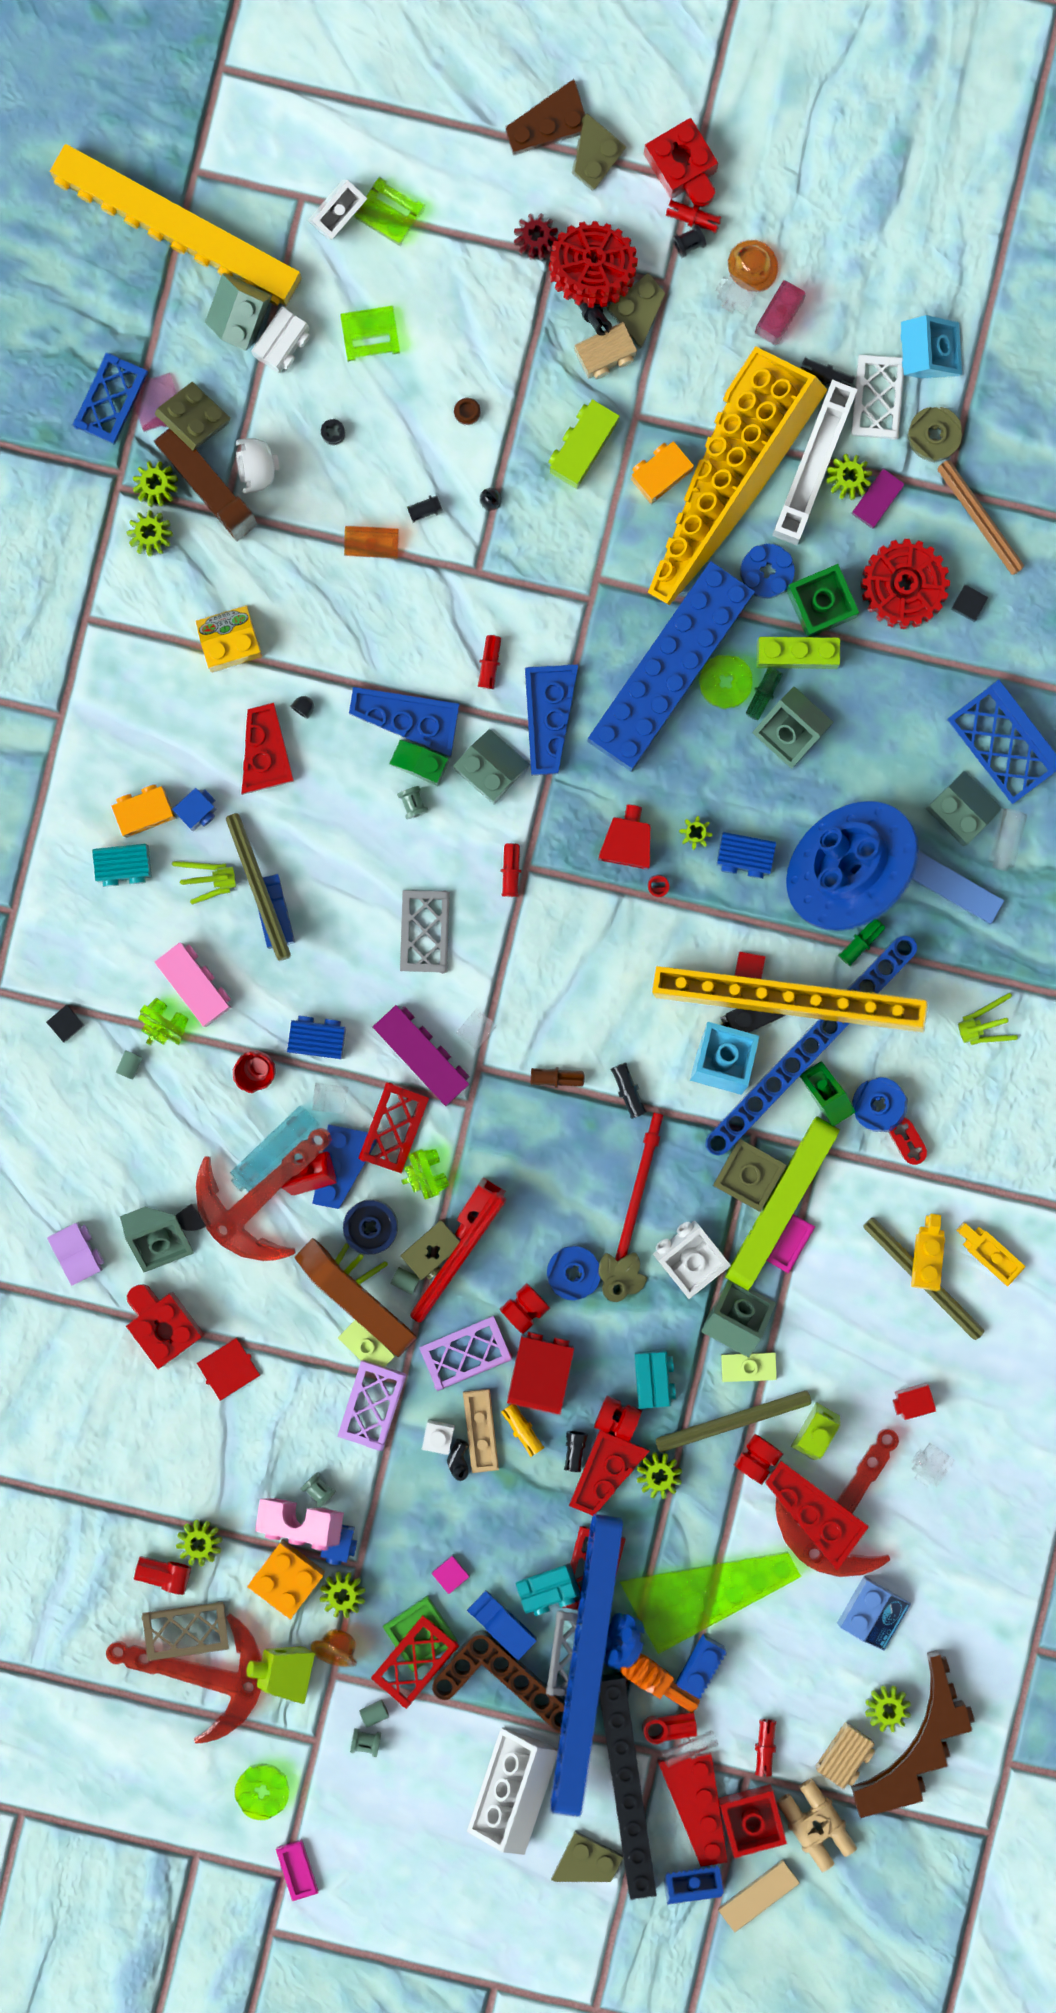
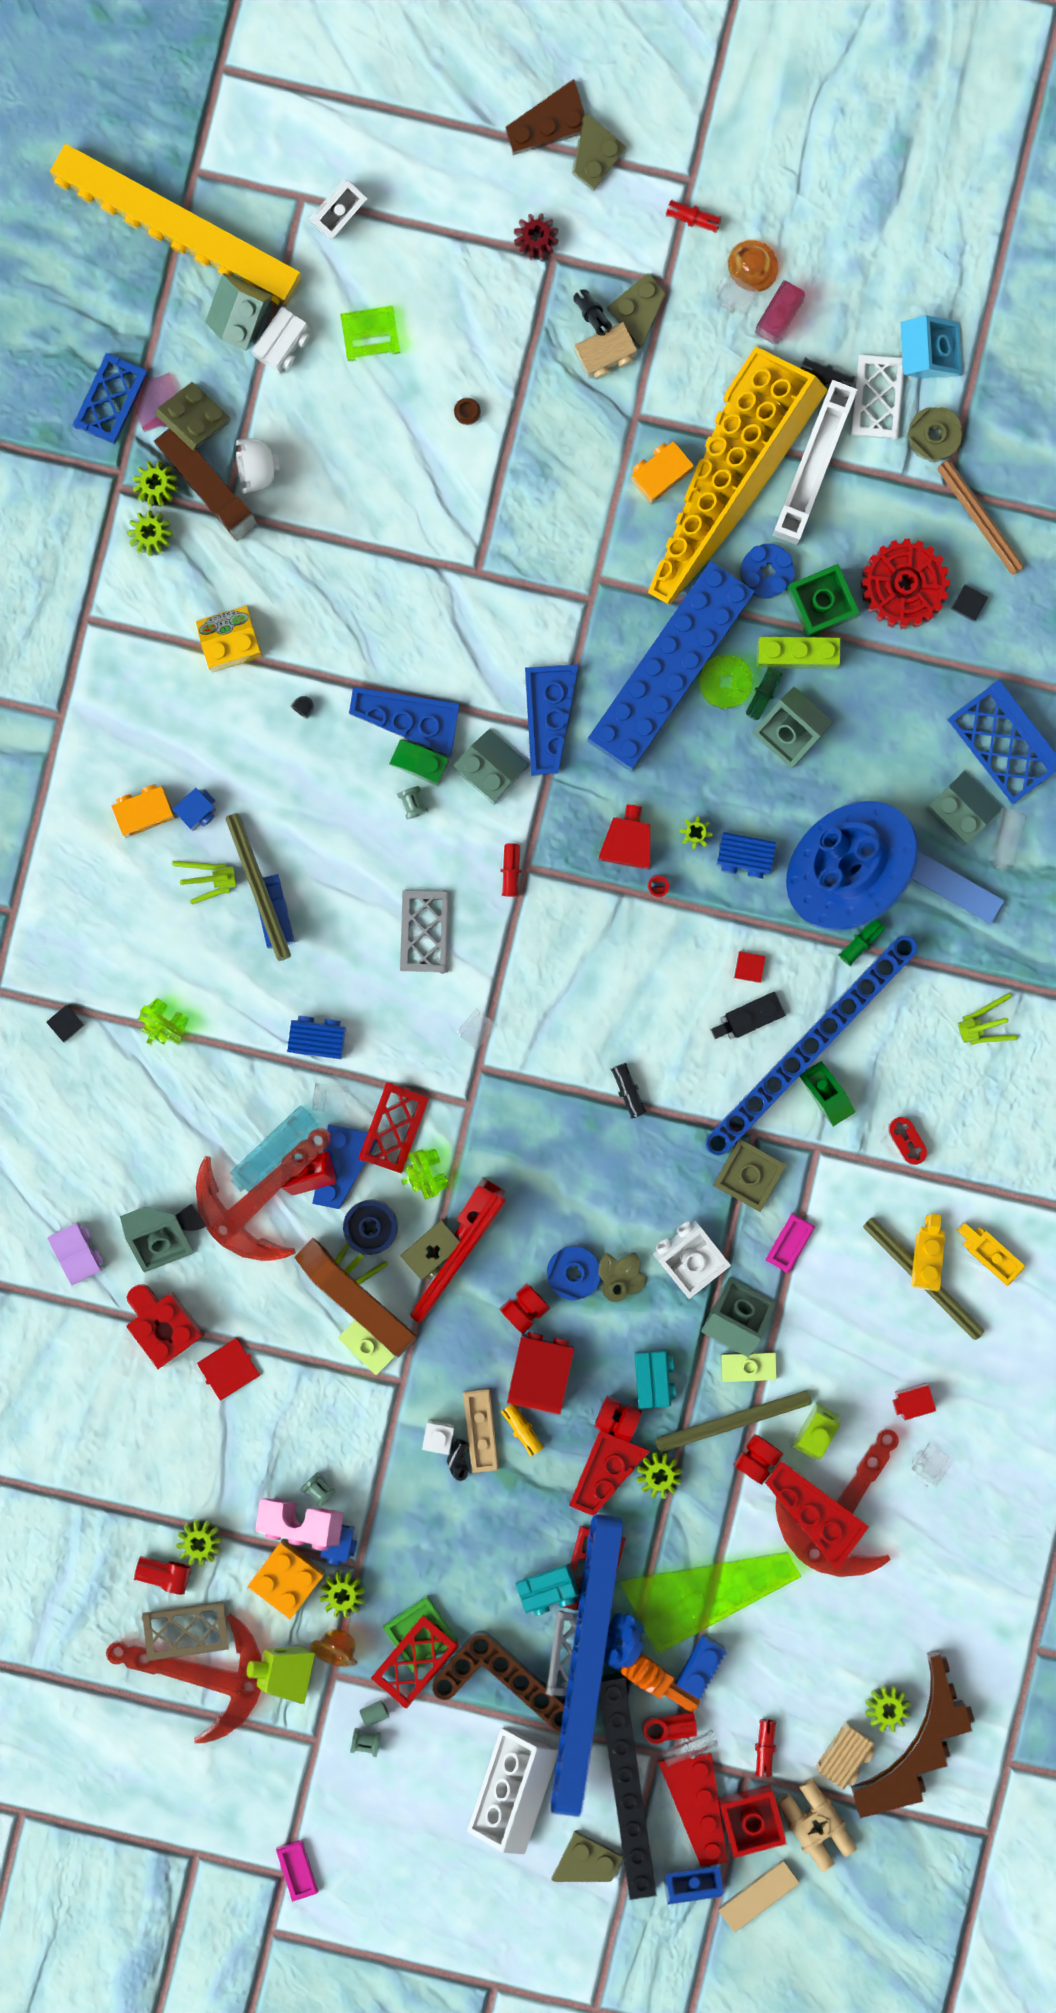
(122, 863): teal brick -> none
(129, 1064): sand green hinge -> none
(193, 983): bright pink brick -> none
(254, 1071): red hair -> none
(265, 752): red wing -> none
(271, 1804): clear neon green plate -> none
(335, 439): black bush -> none
(351, 1411): lavender window -> none
(371, 542): clear orange slope -> none
(385, 218): clear neon green plate -> none
(405, 1280): sand green hinge -> none
(421, 1055): magenta brick -> none
(424, 508): black pin -> none
(450, 1574): dark pink tile -> none
(460, 1375): lavender window -> none
(486, 503): black hinge -> none
(489, 662): red axle -> none
(502, 1625): blue piece -> none
(557, 1077): reddish brown axle -> none
(575, 1444): black pin -> none
(583, 443): lime brick -> none
(593, 264): red piece -> none
(651, 1141): red bar -> none
(683, 163): red brick -> none
(689, 241): black bush -> none
(725, 1058): medium azure slope -> none
(782, 1203): lime beam -> none
(790, 999): yellow brick -> none
(848, 467): lime gear -> none
(873, 1614): medium blue slope -> none
(878, 498): magenta tile -> none
(895, 1103): blue plate -> none

